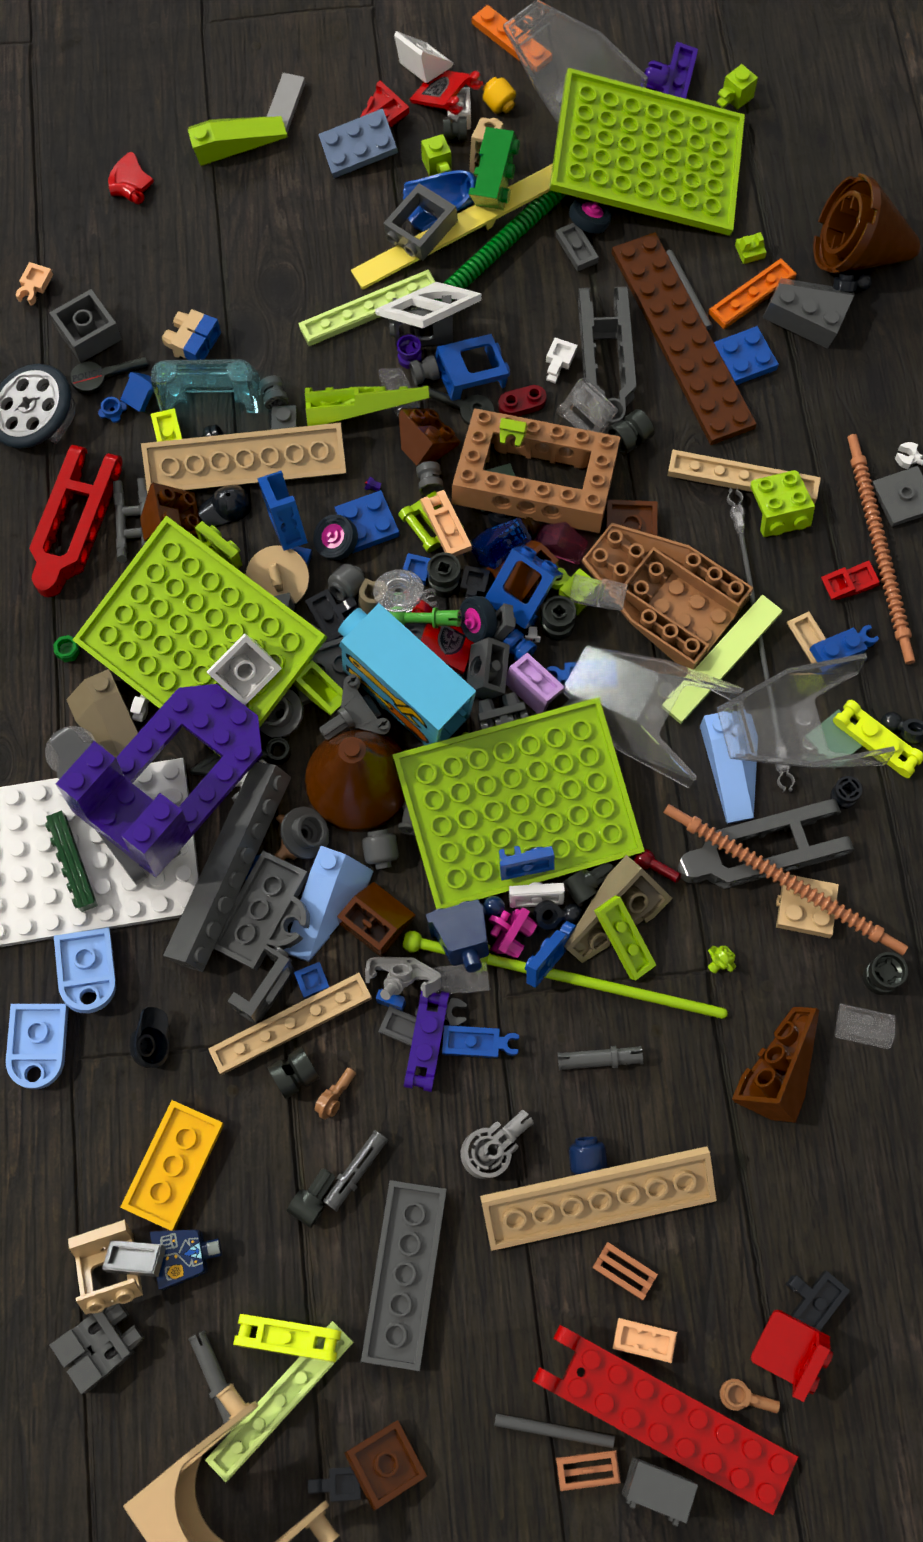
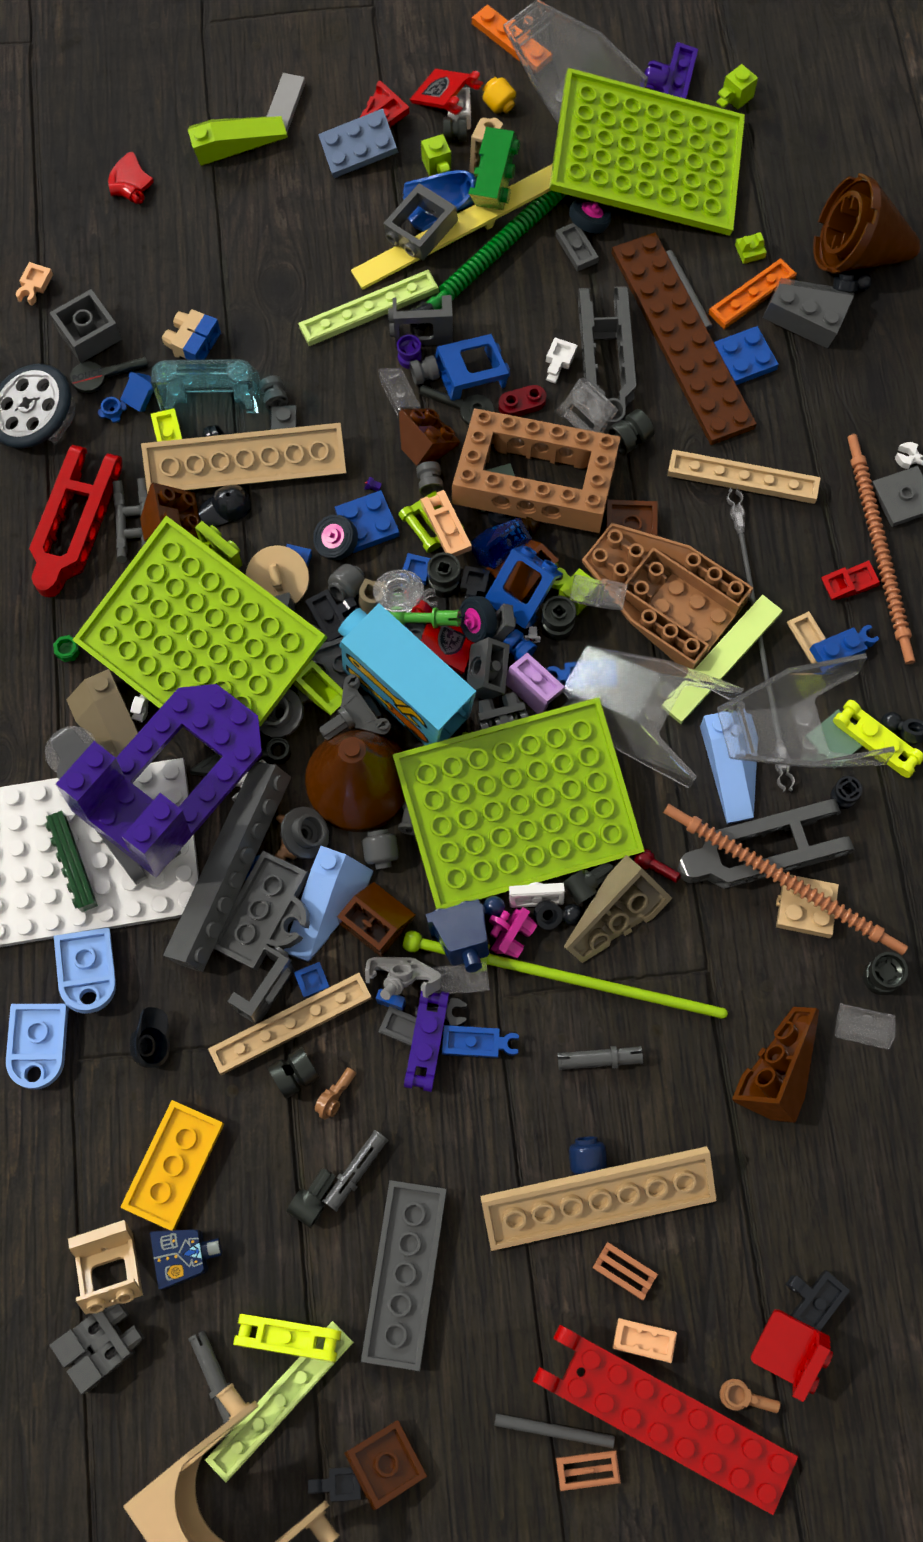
(134, 1258): tile -> none
(244, 669): white slope -> none
(282, 510): blue window -> none
(341, 404): lime wedge -> none
(420, 57): white slope -> none
(424, 299): white window -> none
(493, 1147): light grey pin -> none
(512, 428): lime tile -> none
(527, 863): blue plate -> none
(548, 955): blue plate -> none
(562, 541): clear pink slope -> none
(625, 937): lime plate -> none
(659, 1490): dark grey container -> none
(721, 958): lime plant -> none
(783, 503): lime bracket -> none

